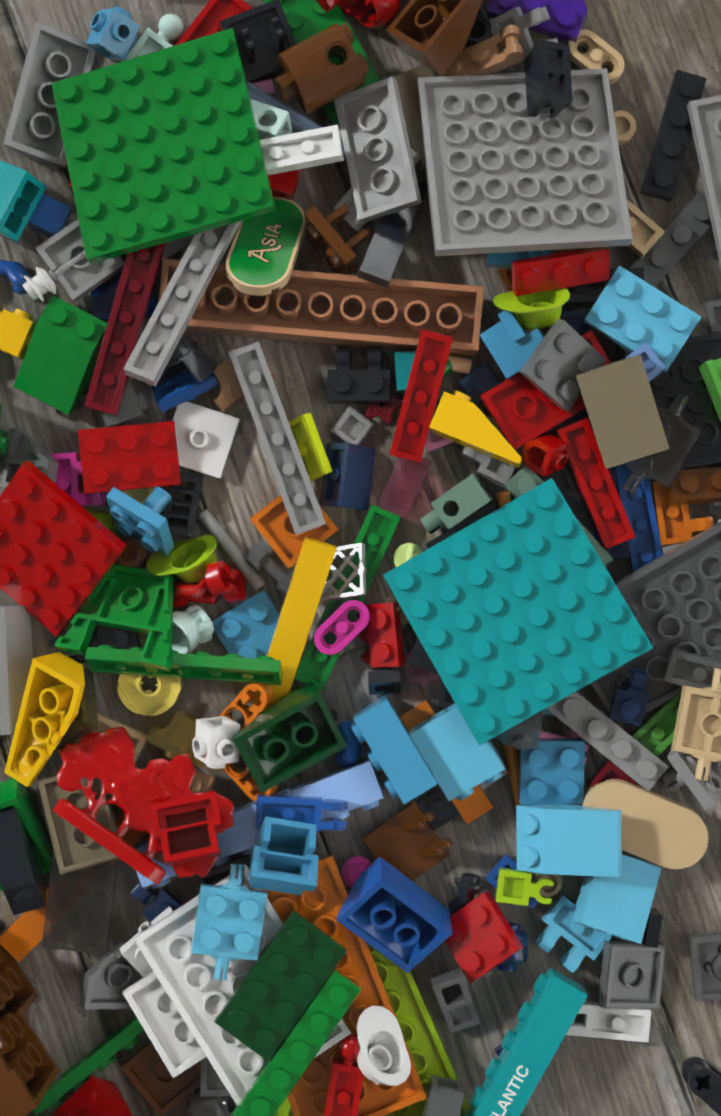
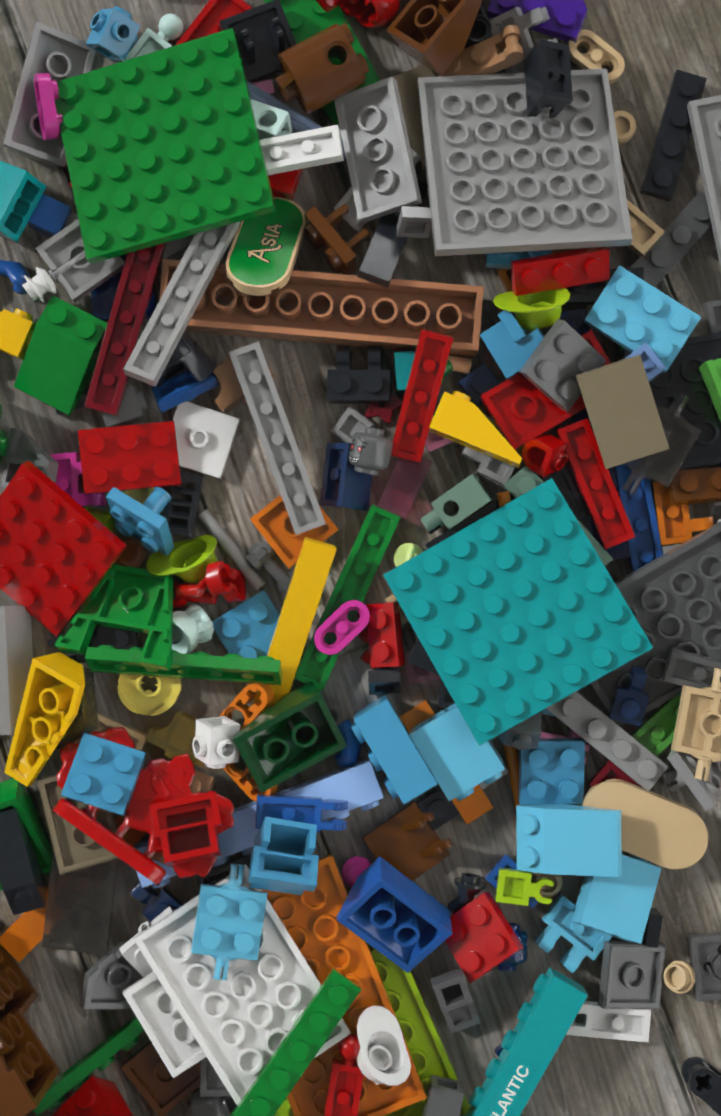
(46, 93): none -> dark pink plate
(104, 774): none -> dark azure plate
(280, 985): dark green plate -> none
(310, 446): neon yellow plate -> none
(360, 569): light grey window -> none
(370, 451): none -> dark grey head
(414, 222): none -> light grey plate
(679, 977): none -> tan plate

